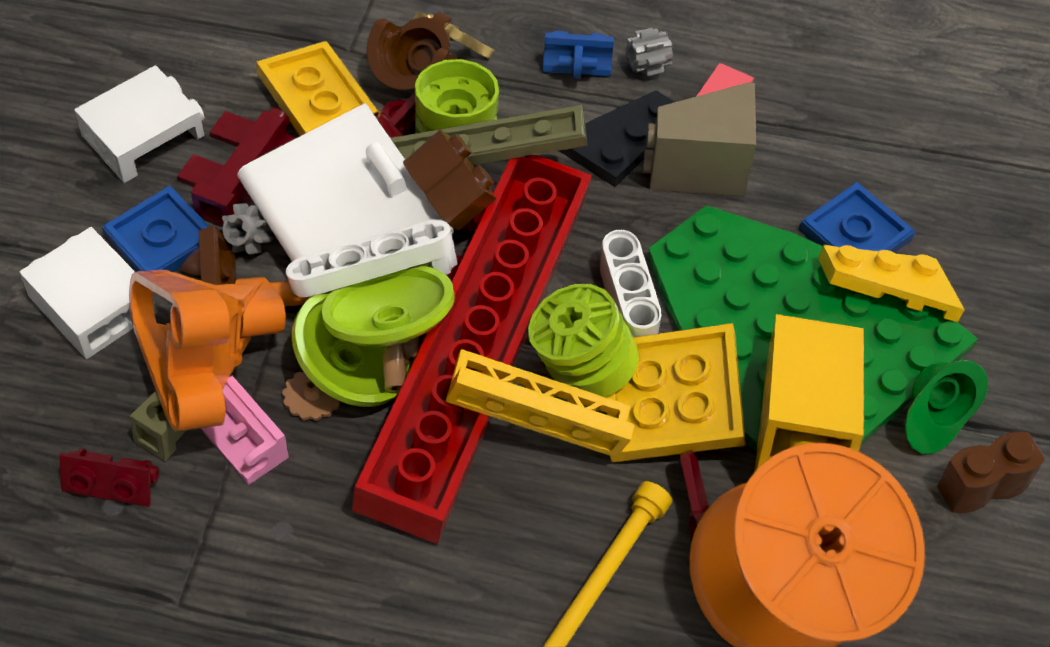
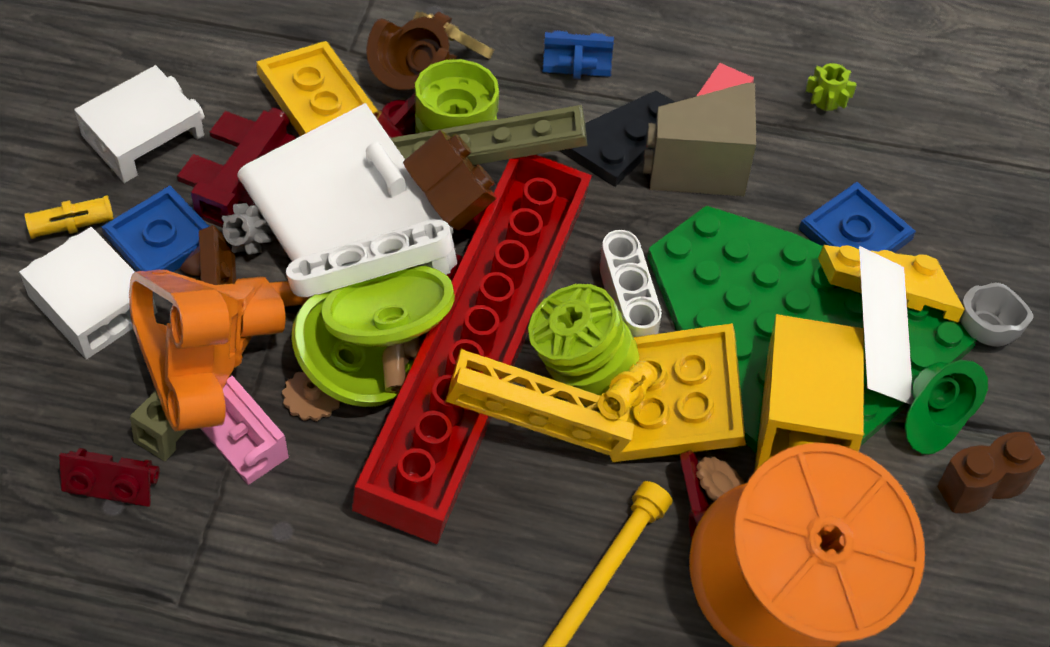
(40, 222): none -> yellow pin
(627, 390): none -> yellow pin
(649, 52): light grey gear -> none
(717, 477): none -> medium nougat piece
(830, 86): none -> lime gear
(885, 326): none -> white sticker
(995, 314): none -> light grey helmet

